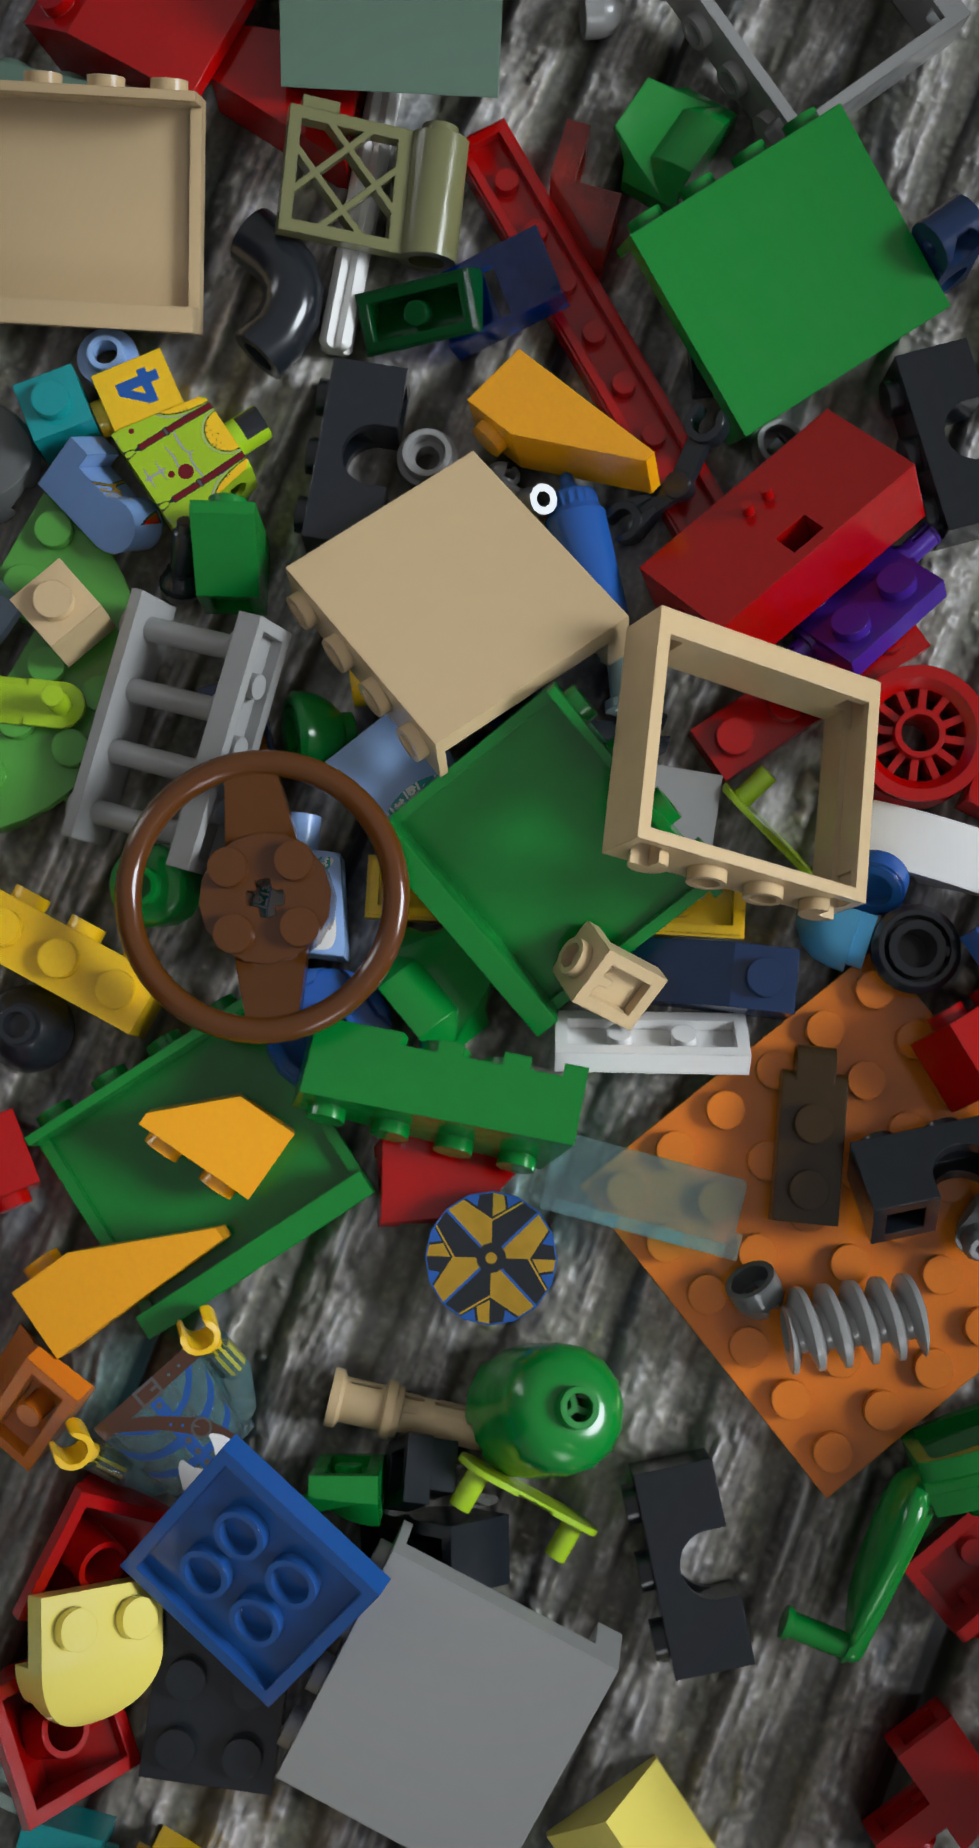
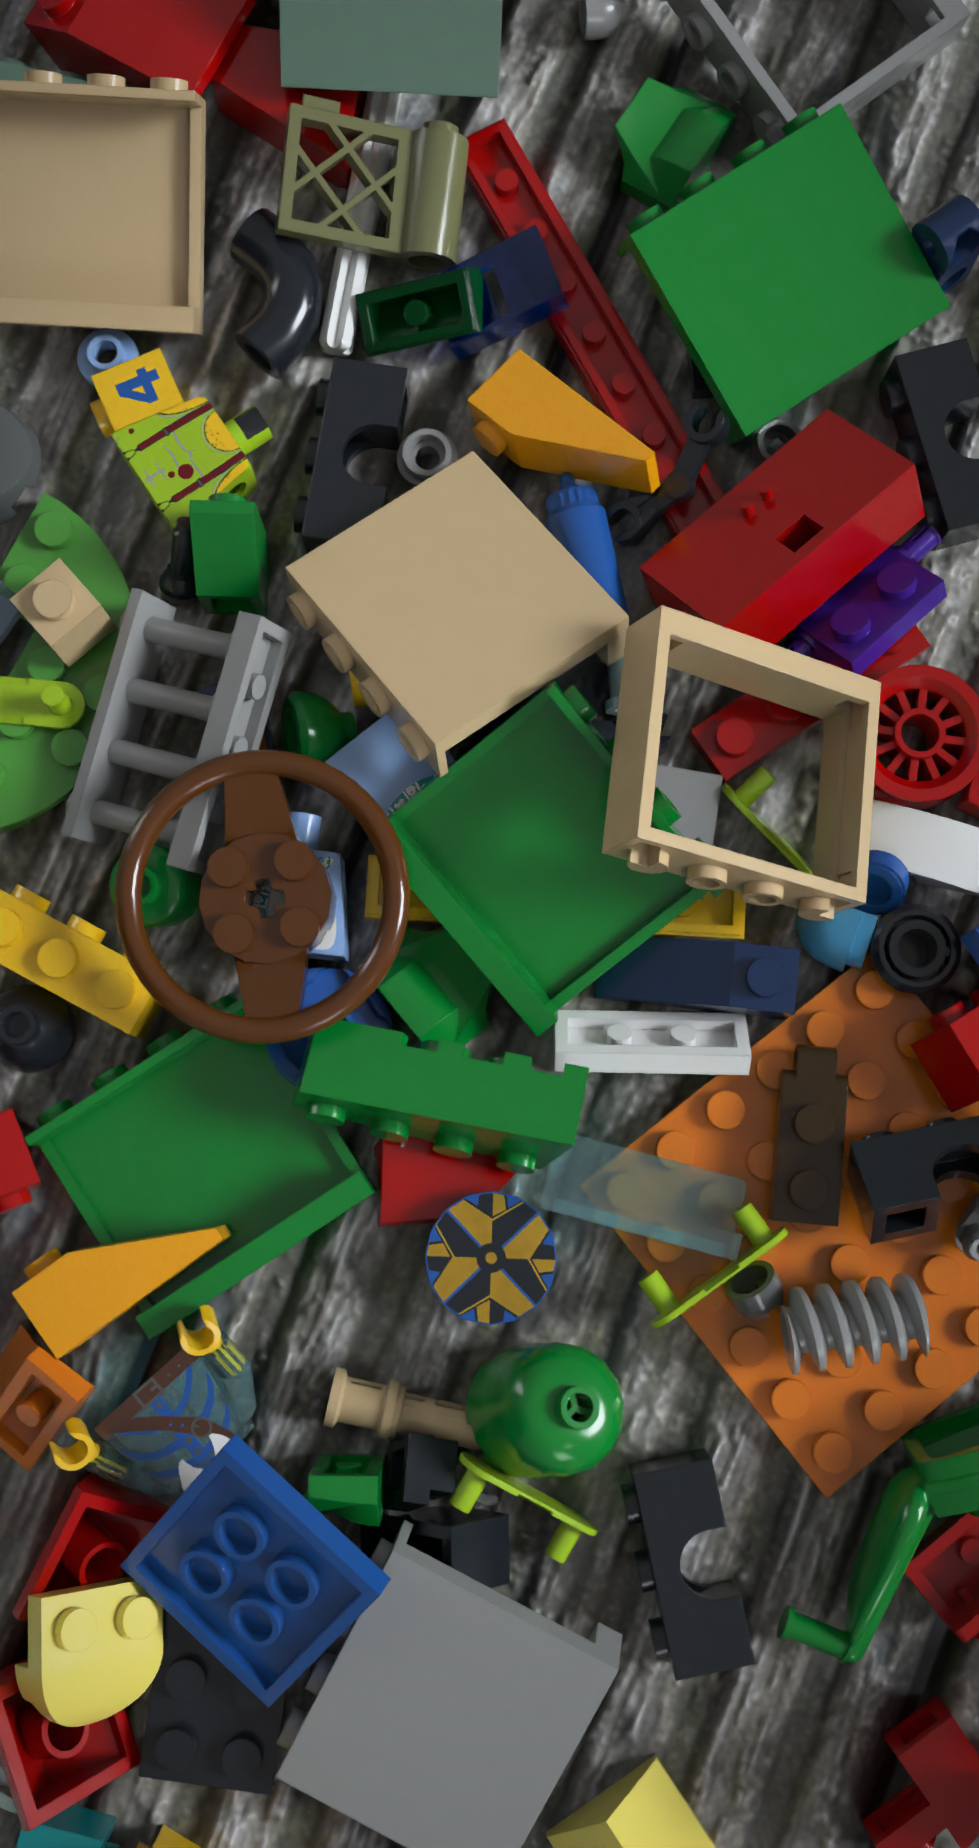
(56, 410): teal brick -> none
(99, 499): medium blue leg -> none
(224, 1136): light orange slope -> none
(539, 498): dark grey arm -> none
(586, 209): clear red slope -> none
(607, 977): tan bracket -> none
(671, 1307): none -> lime piece

